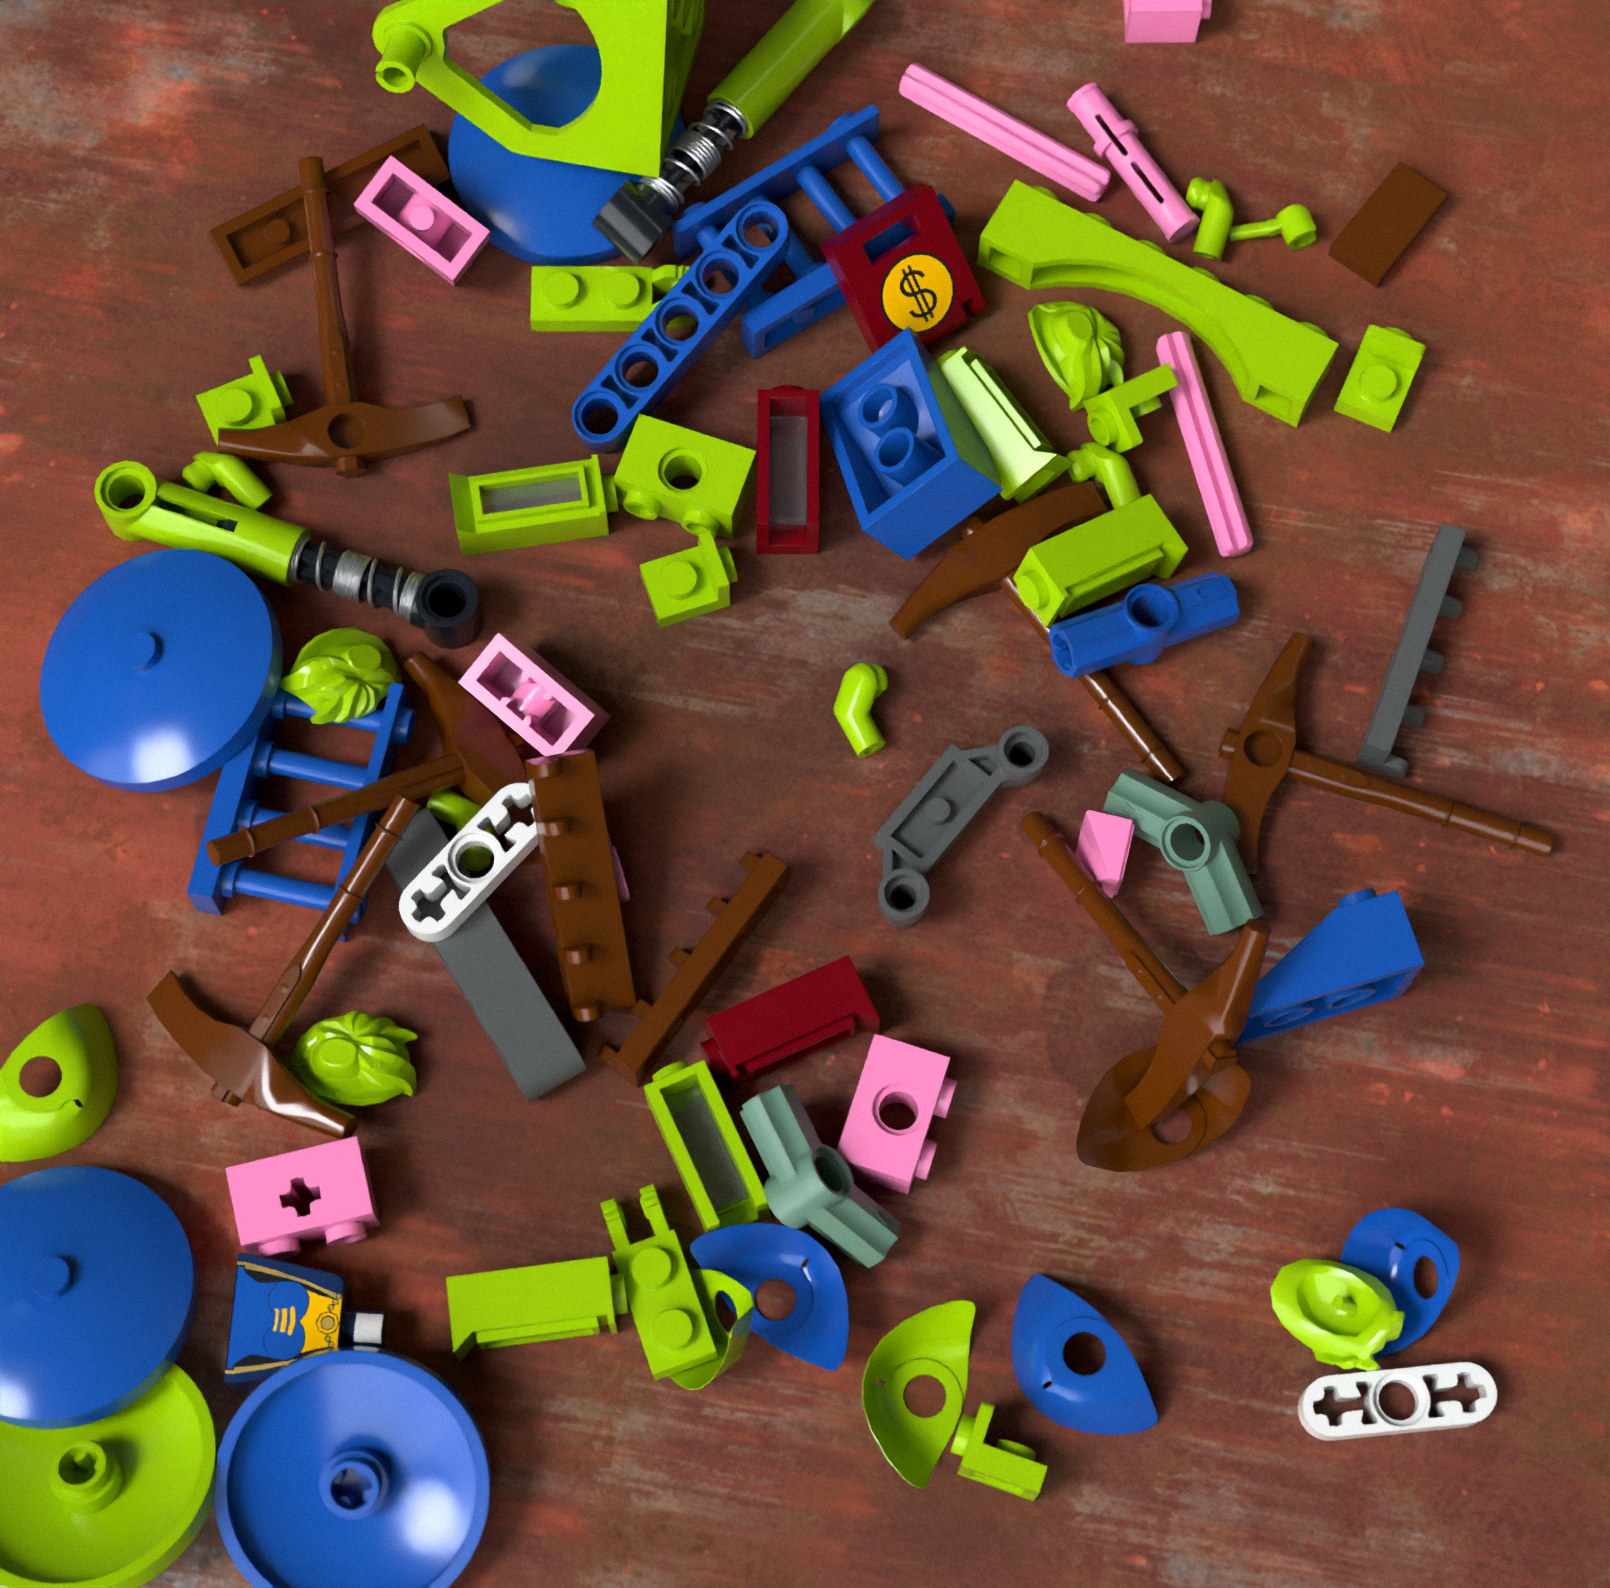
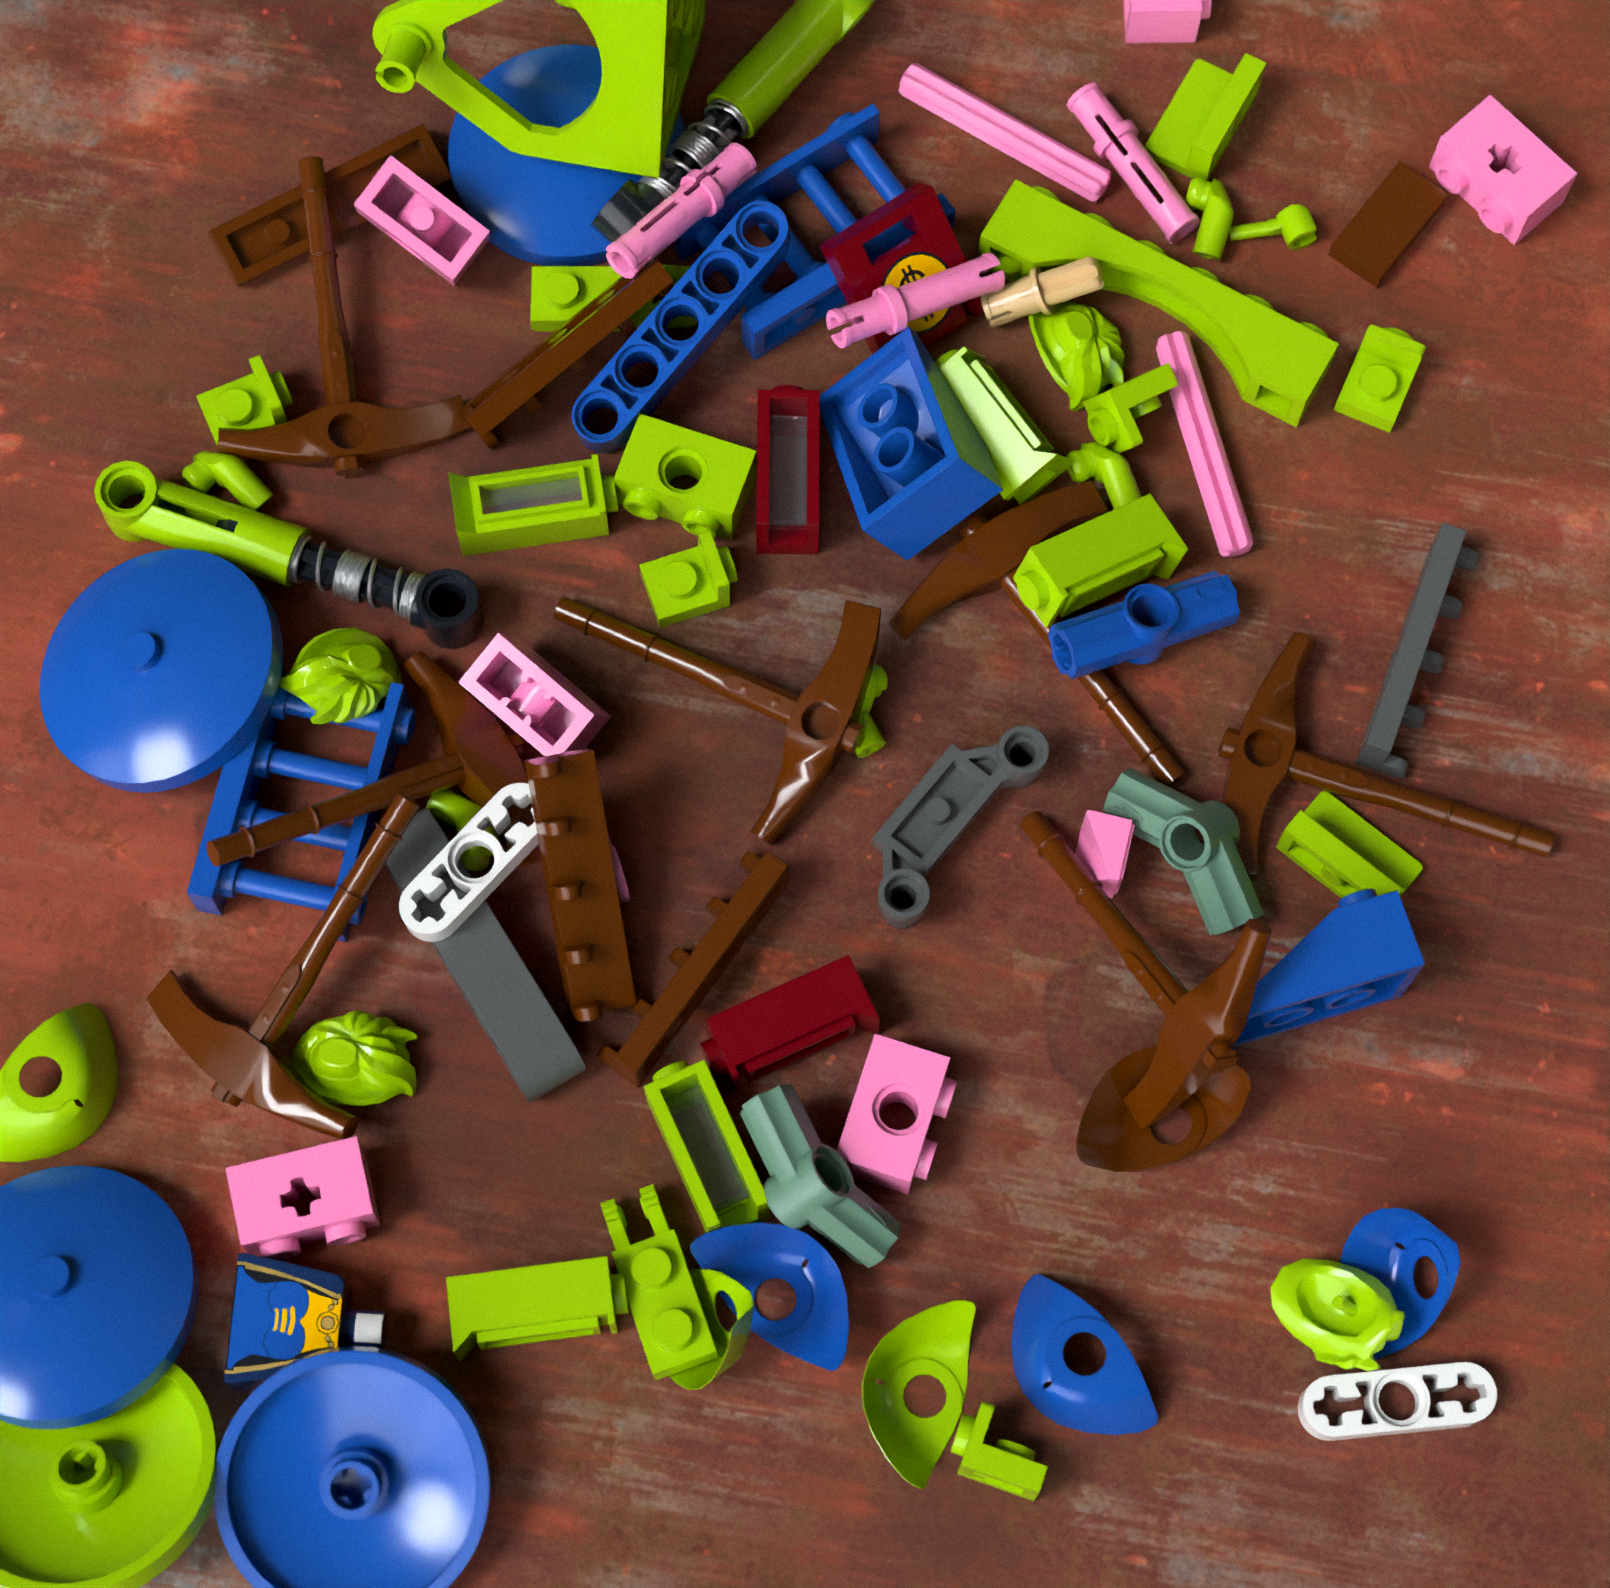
(563, 350): none -> reddish brown hinge
(698, 196): none -> bright pink pin
(817, 722): none -> reddish brown piece
(894, 307): none -> bright pink pin
(1042, 291): none -> tan axle
(1205, 116): none -> lime panel
(1346, 850): none -> lime panel
(1501, 170): none -> bright pink brick

